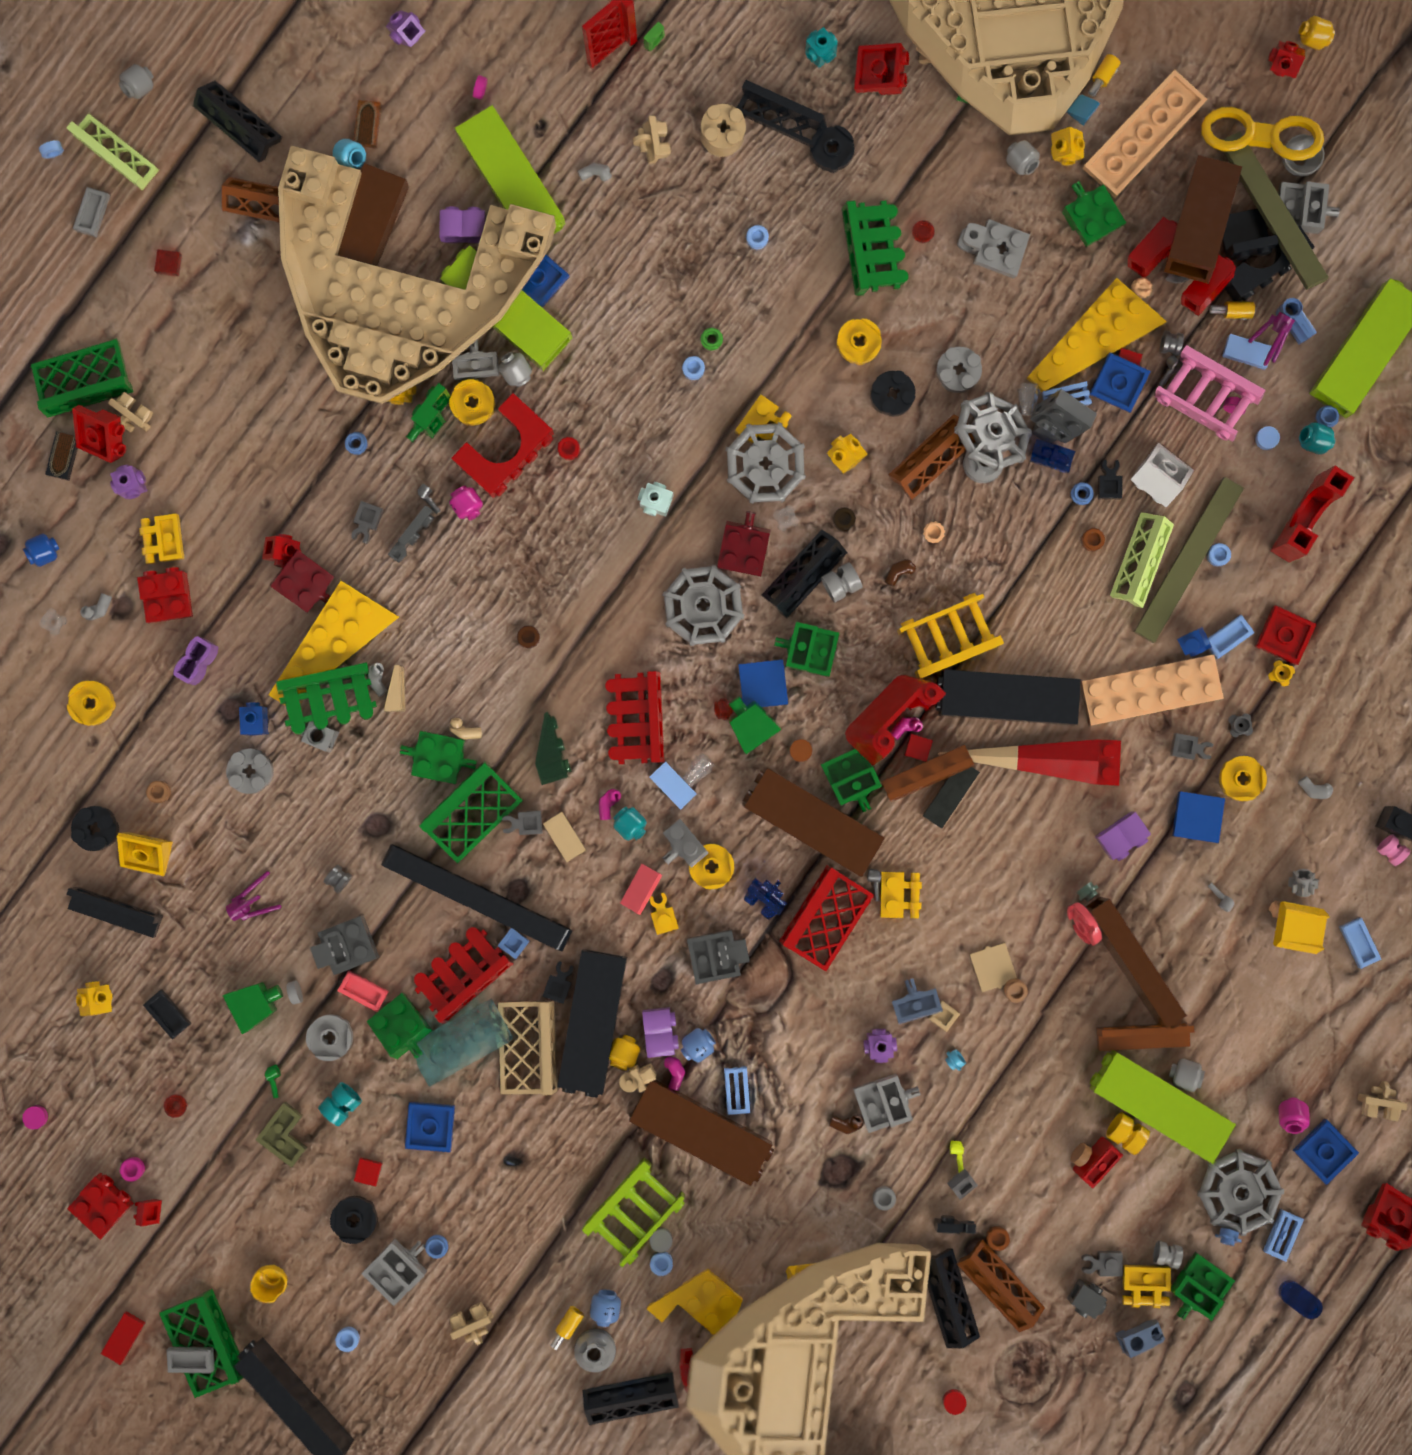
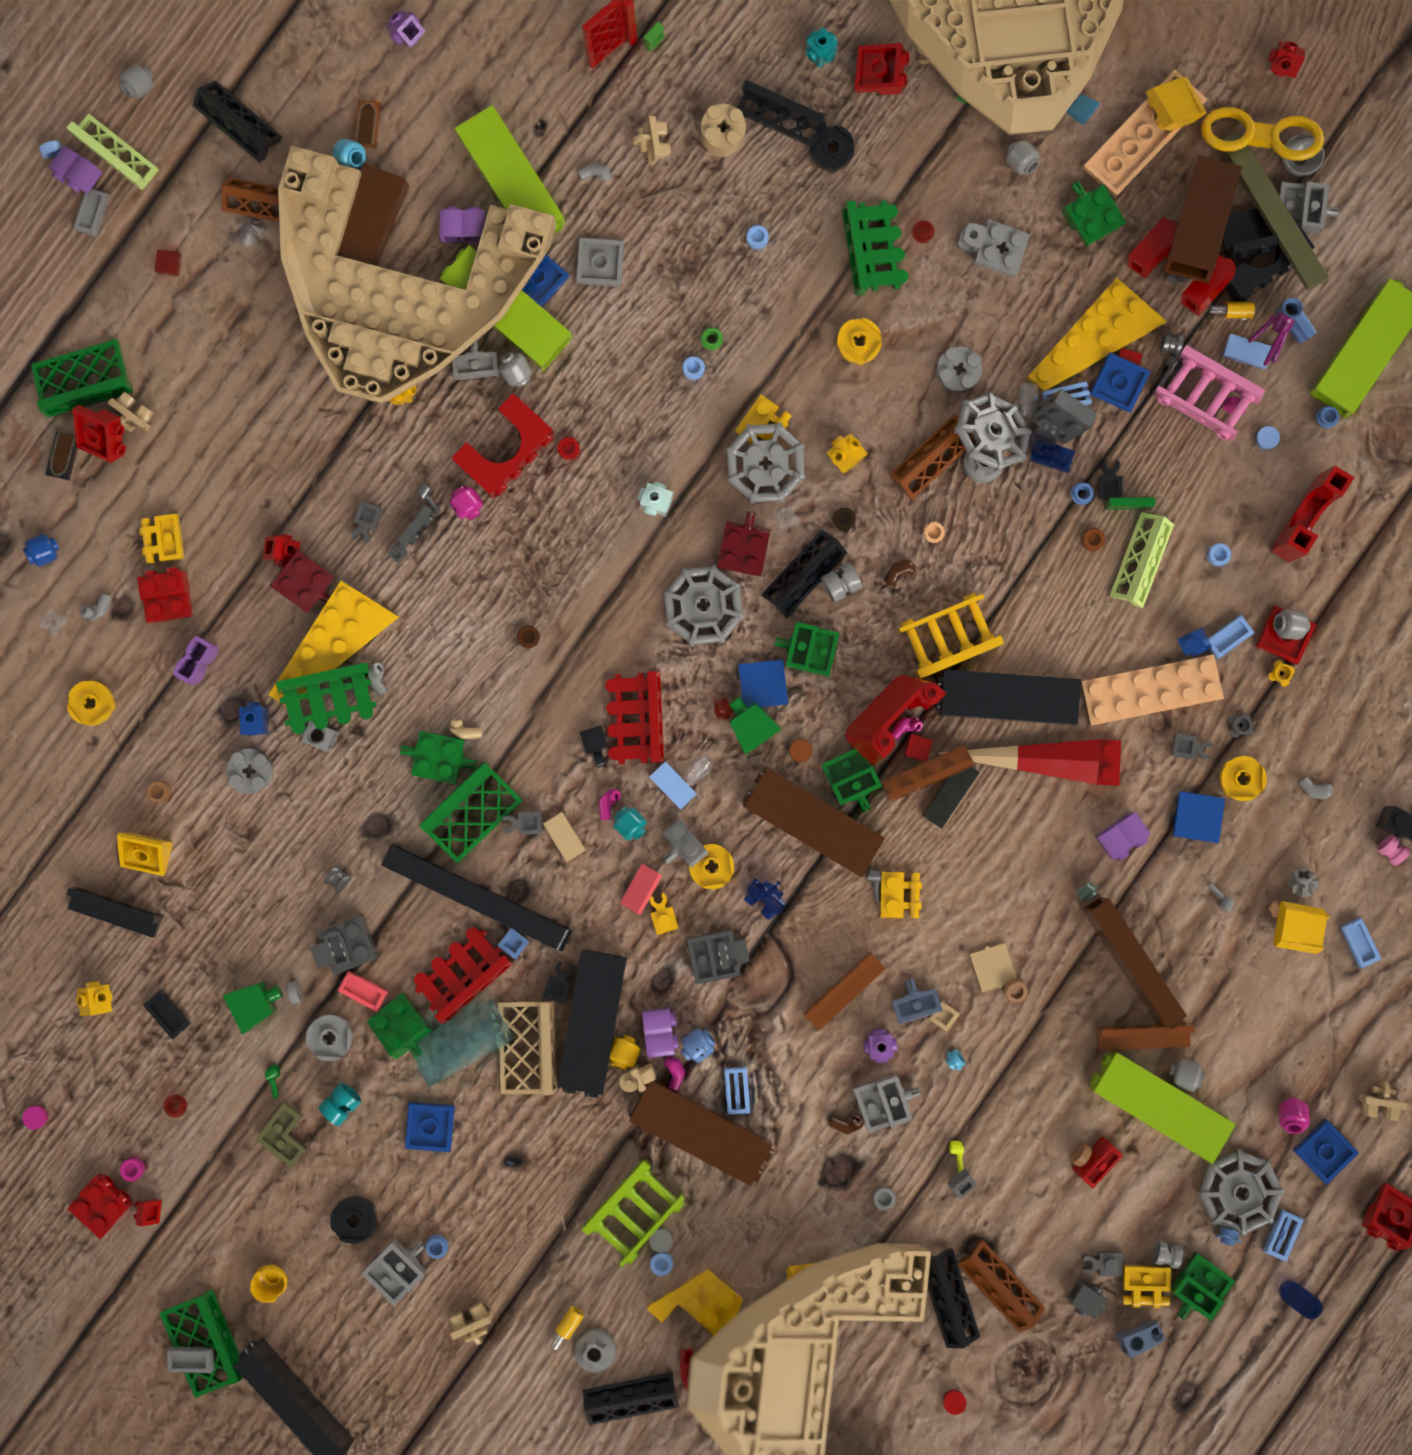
(75, 170): none -> medium lavender brick
(81, 828): black plate -> none
(123, 1338): red tile -> none
(135, 482): medium lavender brick -> none
(240, 908): magenta plant -> none
(347, 1339): light blue tile -> none
(350, 440): medium blue plate -> none
(368, 1172): red tile -> none
(396, 693): tan slope -> none
(428, 416): green plate -> none
(466, 414): yellow plate -> none
(480, 87): dark pink tile -> none
(549, 757): clear green slope -> none
(594, 742): none -> black plate
(600, 262): none -> light grey tile
(605, 1307): medium blue head -> none
(810, 907): red fence -> none
(844, 991): none -> dark orange fence
(889, 405): black plate -> none
(949, 1224): black plate -> none
(997, 1238): dark orange tile -> none
(1067, 146): yellow brick -> none
(1085, 924): coral tile -> none
(1104, 73): yellow piece -> none
(1129, 1134): yellow wheel -> none
(1130, 503): none -> green tile
(1142, 287): light nougat piece -> none
(1162, 475): white slope -> none
(1175, 104): none -> yellow slope
(1188, 560): olive tile -> none
(1291, 624): none -> light grey head
(1316, 32): yellow head -> none
(1317, 438): teal head -> none

